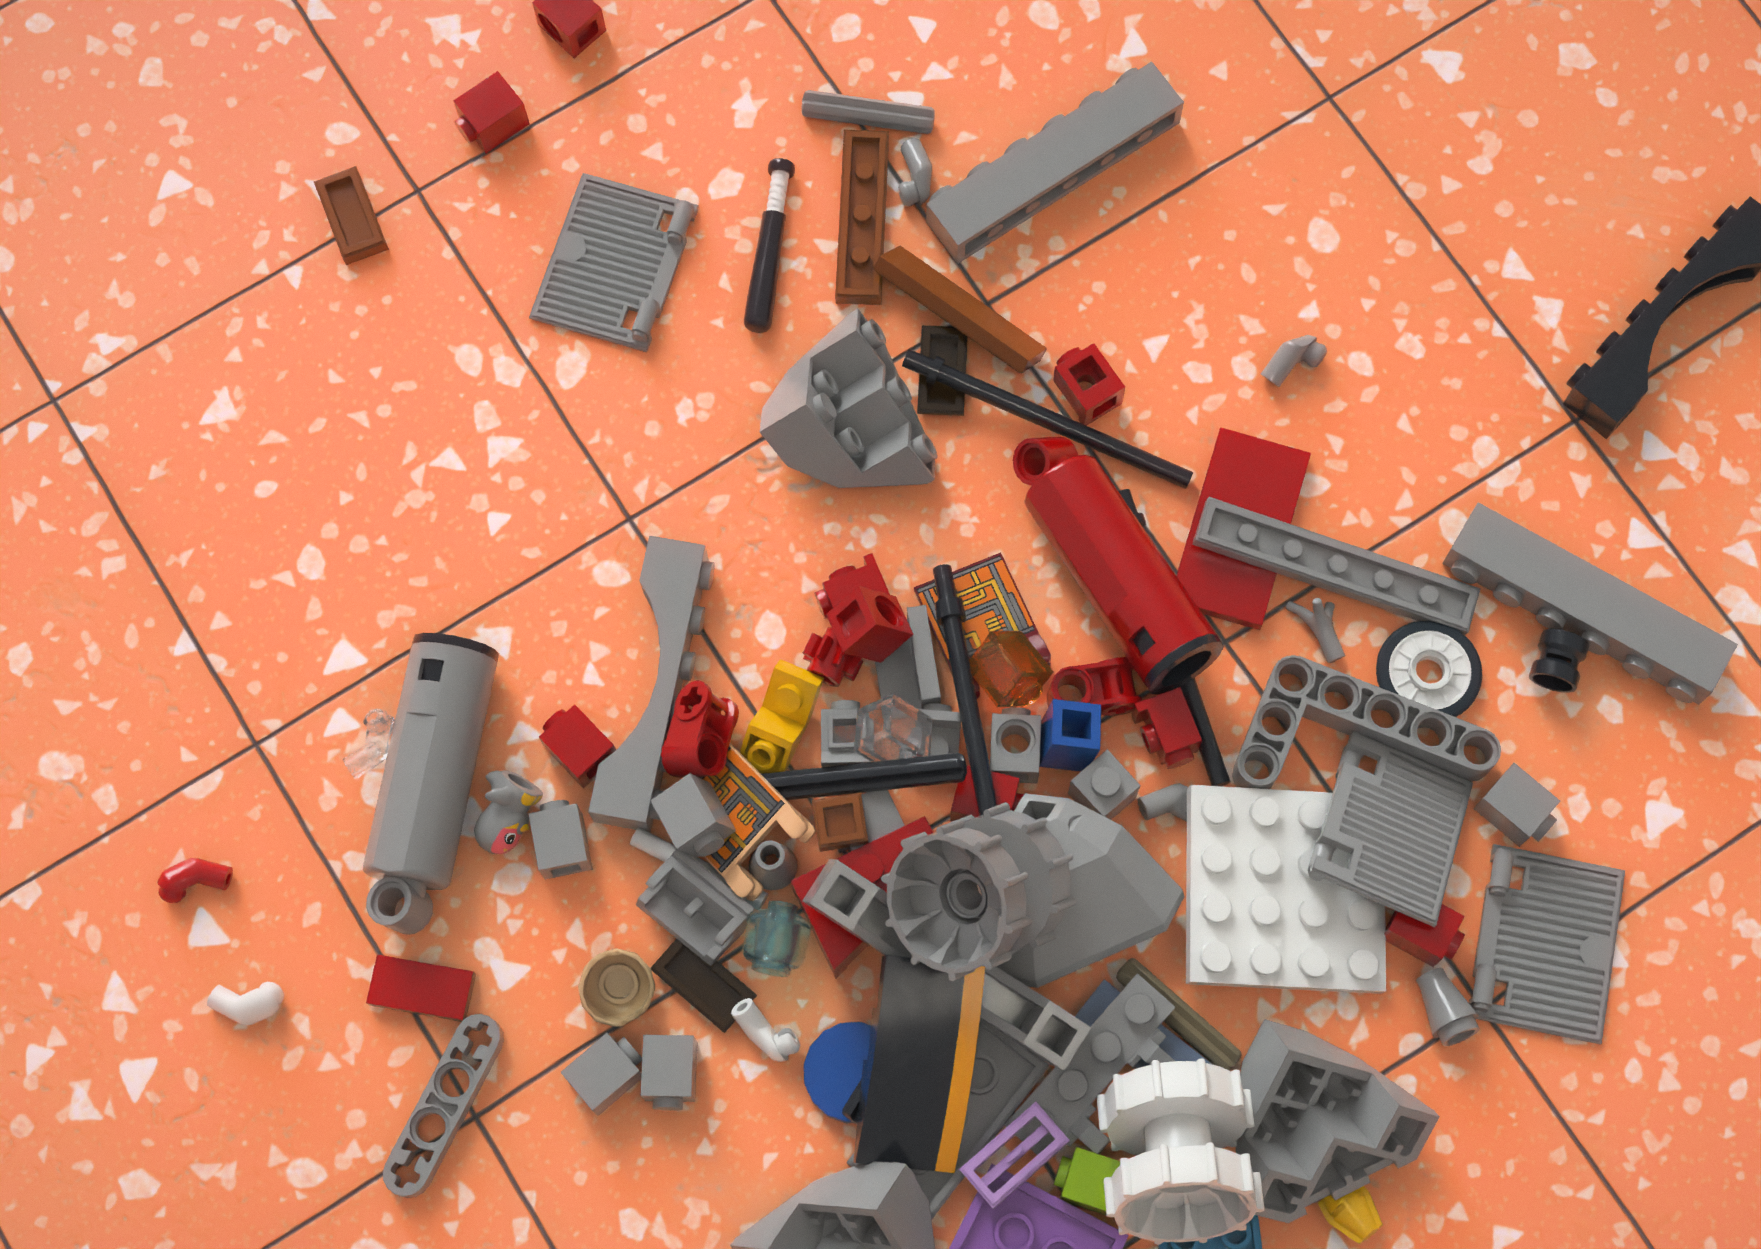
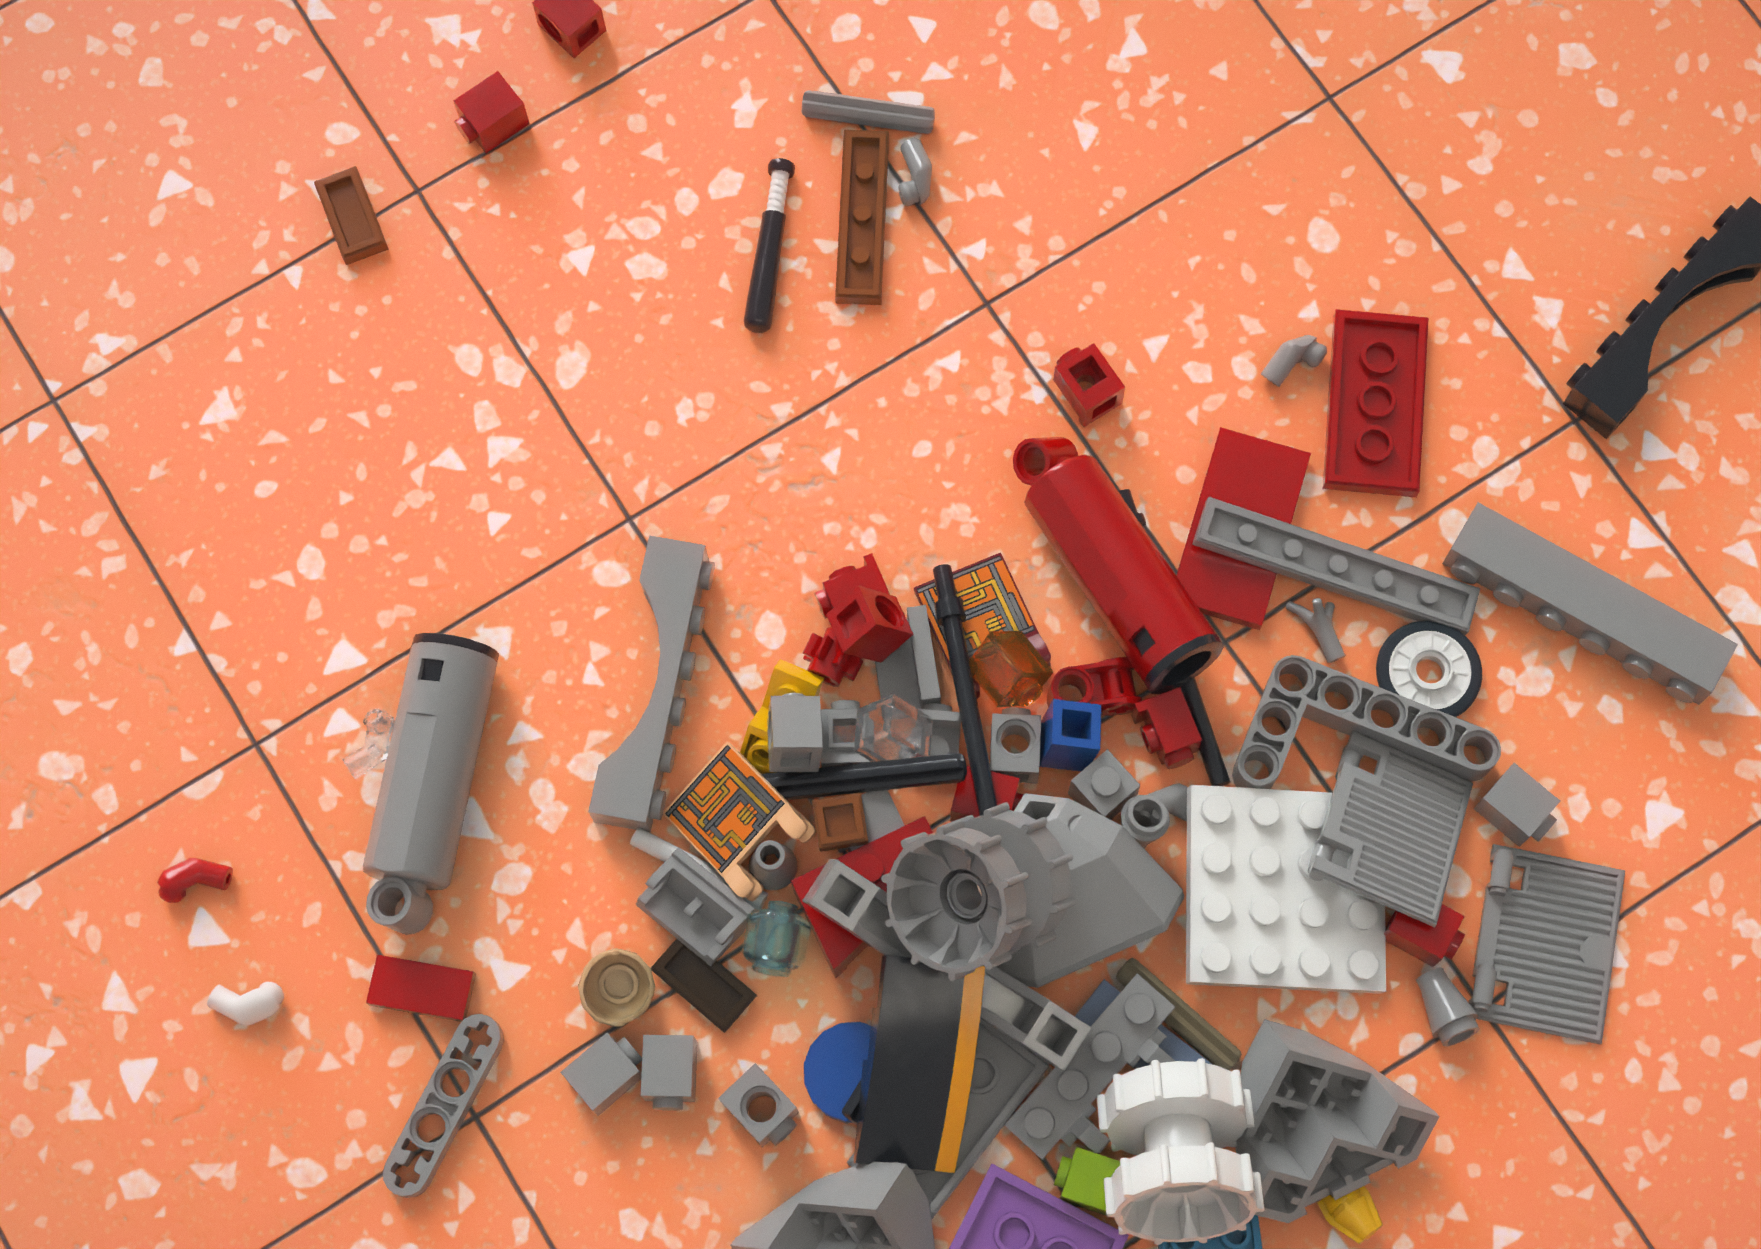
(506, 816): light grey animal -> none
(560, 839): light grey brick -> none
(576, 744): red brick -> none
(613, 262): light grey window -> none
(693, 816): light grey brick -> none
(699, 736): red piece -> none
(750, 1086): none -> light grey brick
(760, 1032): white arm -> none
(794, 733): none -> light grey brick
(849, 413): light grey brick -> none
(937, 371): black bar -> none
(951, 346): dark brown tile -> none
(960, 309): dark orange tile -> none
(1028, 1170): lavender tile -> none
(1053, 161): light grey brick -> none
(1145, 818): none -> light grey cone
(1376, 403): none -> red tile
(1559, 660): black wheel -> none

